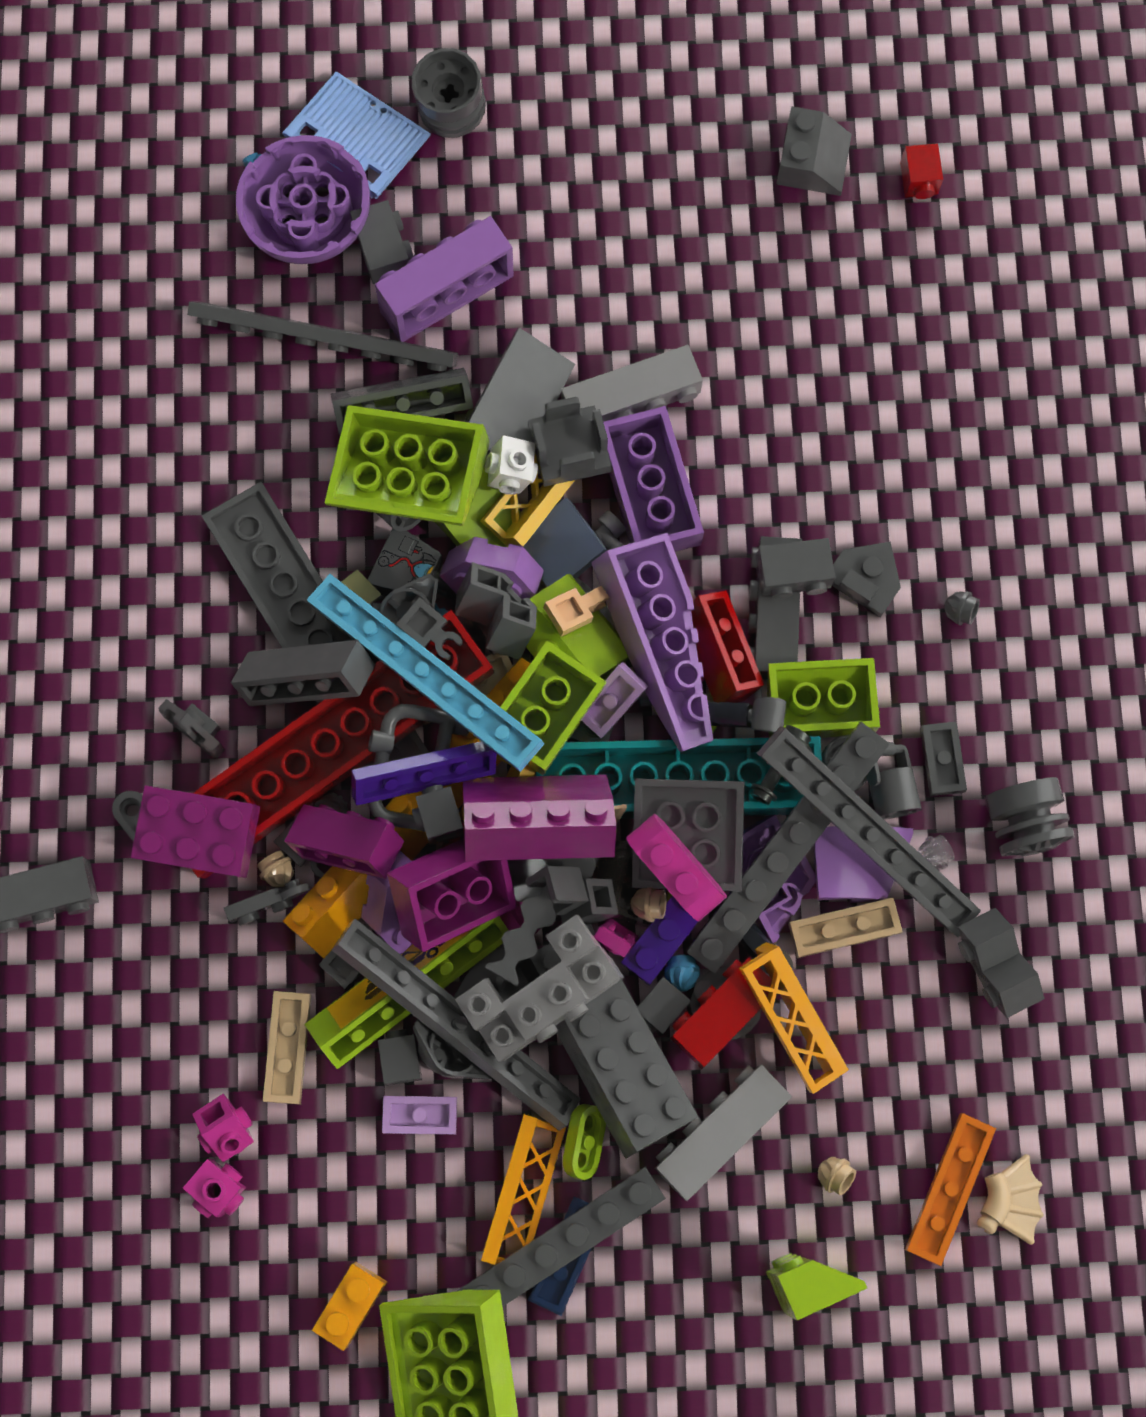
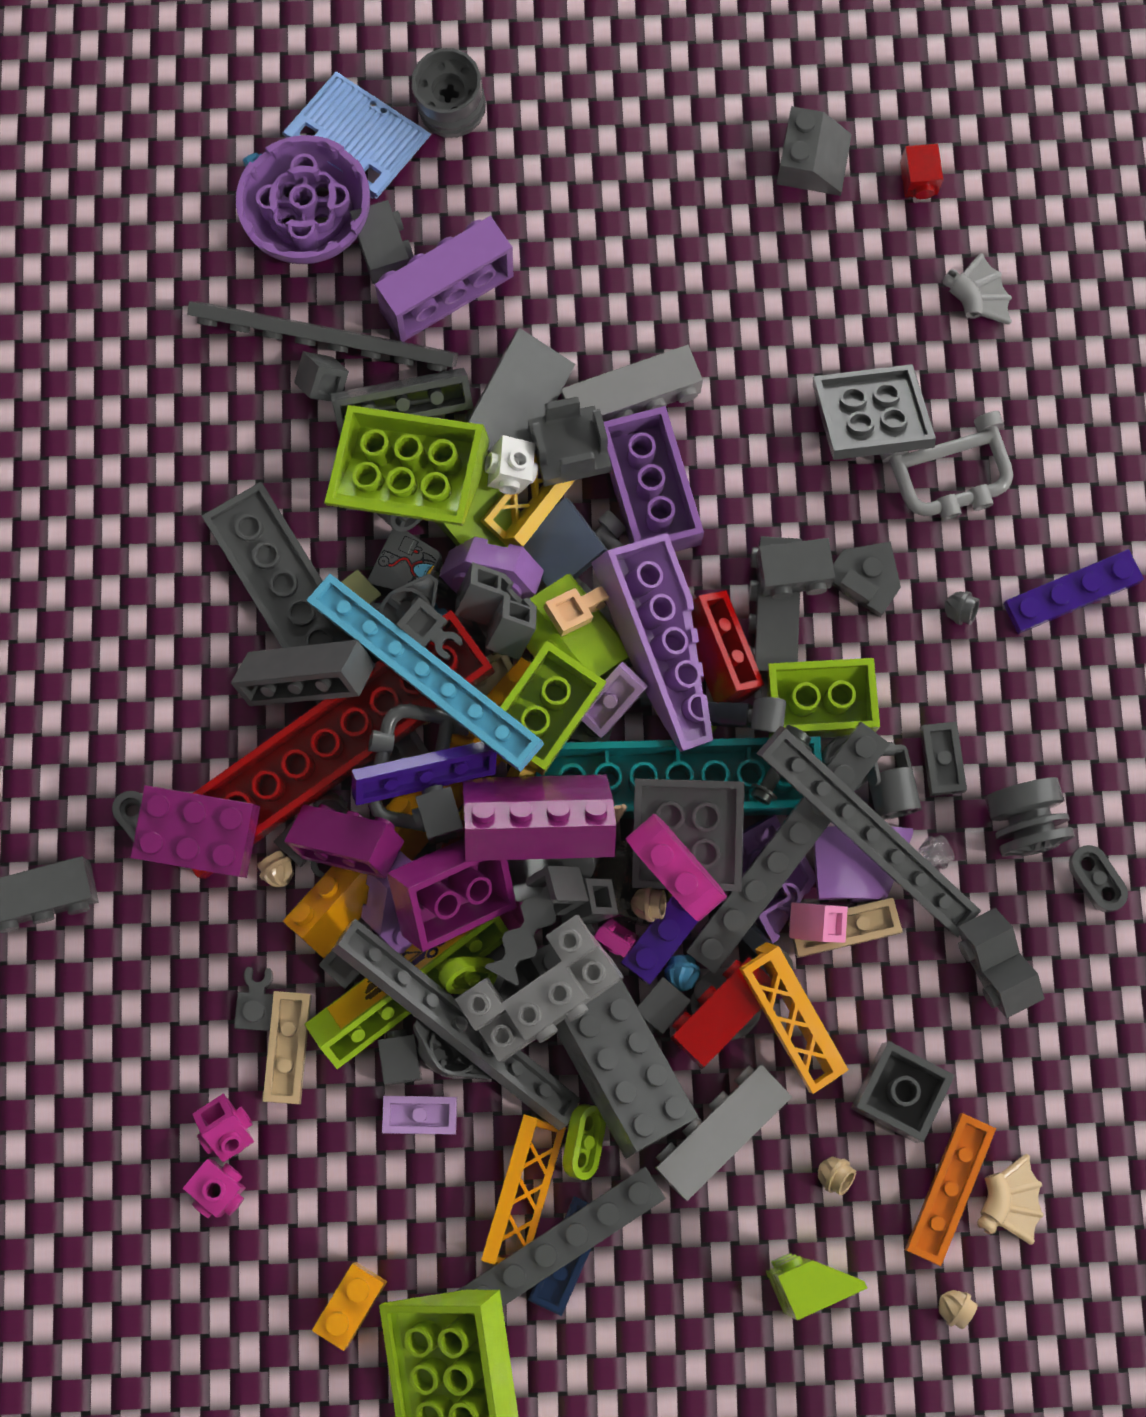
(194, 725): dark grey plate -> none
(255, 1007): none -> dark grey plate
(277, 899): dark grey hinge -> none
(320, 376): none -> dark grey panel
(463, 973): none -> lime plate
(818, 922): none -> bright pink panel
(873, 412): none -> plate
(902, 1092): none -> dark grey brick
(957, 1308): none -> tan plate
(979, 496): none -> light grey bar
(980, 291): none -> light grey arm
(1073, 591): none -> dark purple plate
(1098, 878): none -> dark grey plate

